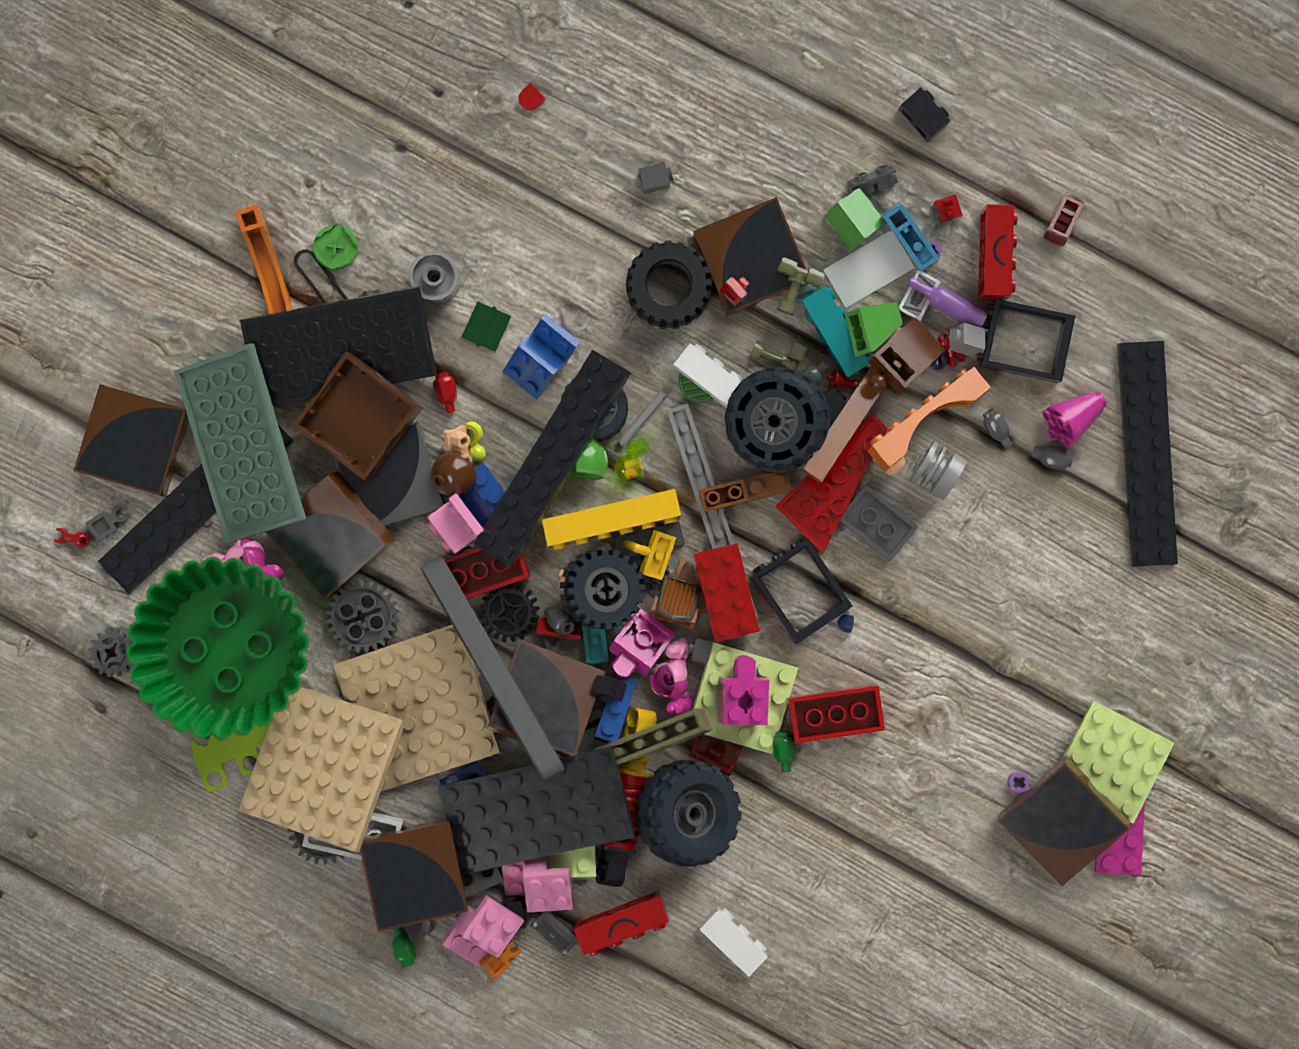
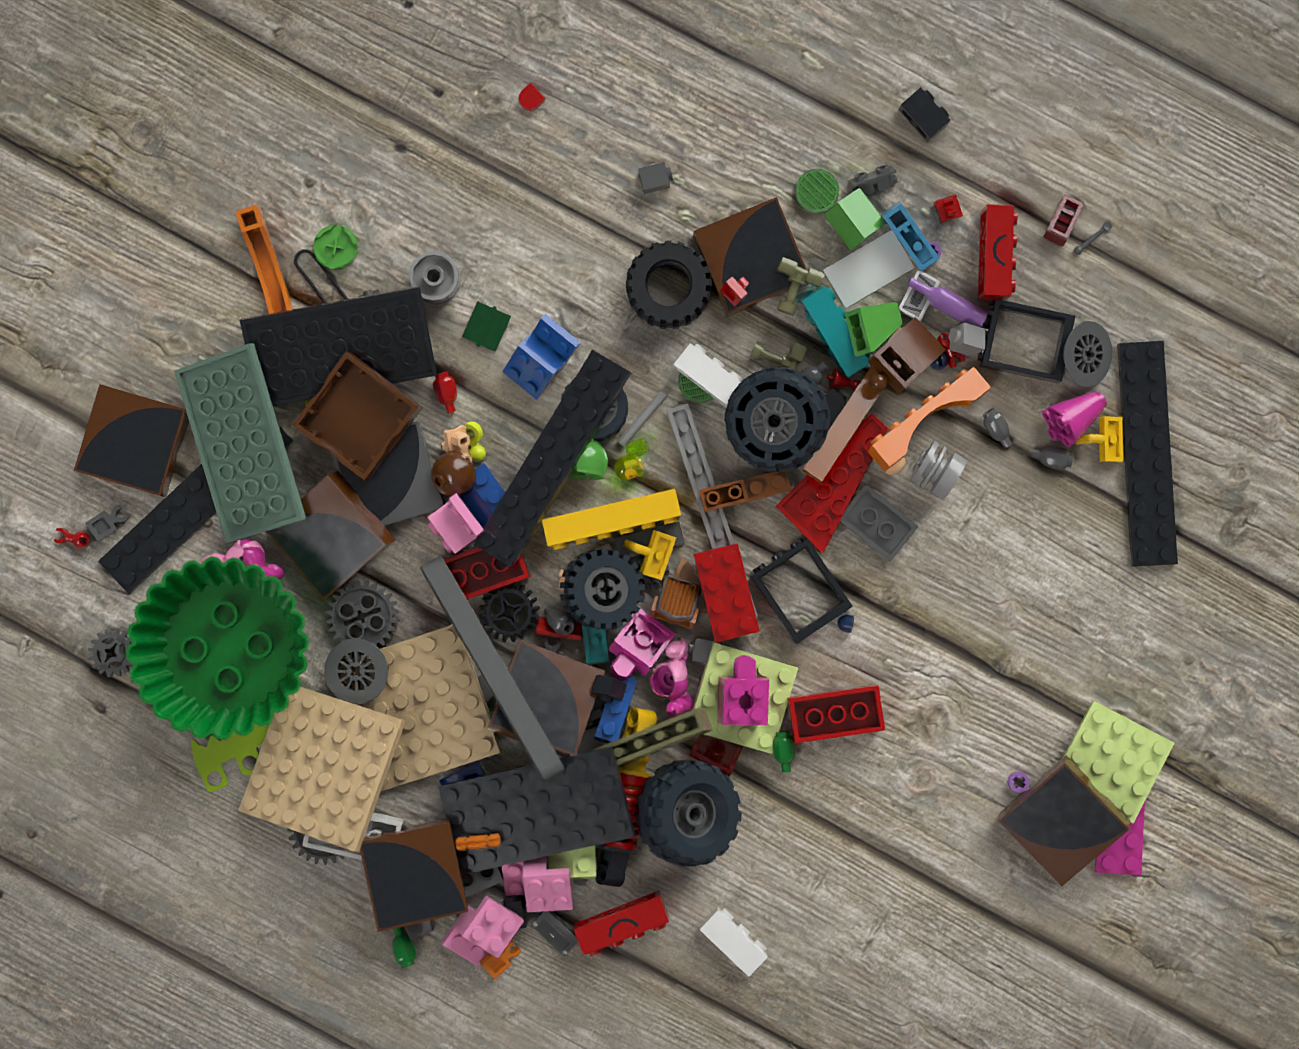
(333, 671): none -> dark grey piece
(478, 842): none -> orange axle
(817, 191): none -> tile
(1095, 341): none -> dark grey piece
(1105, 227): none -> dark grey hinge
(1109, 439): none -> yellow plate

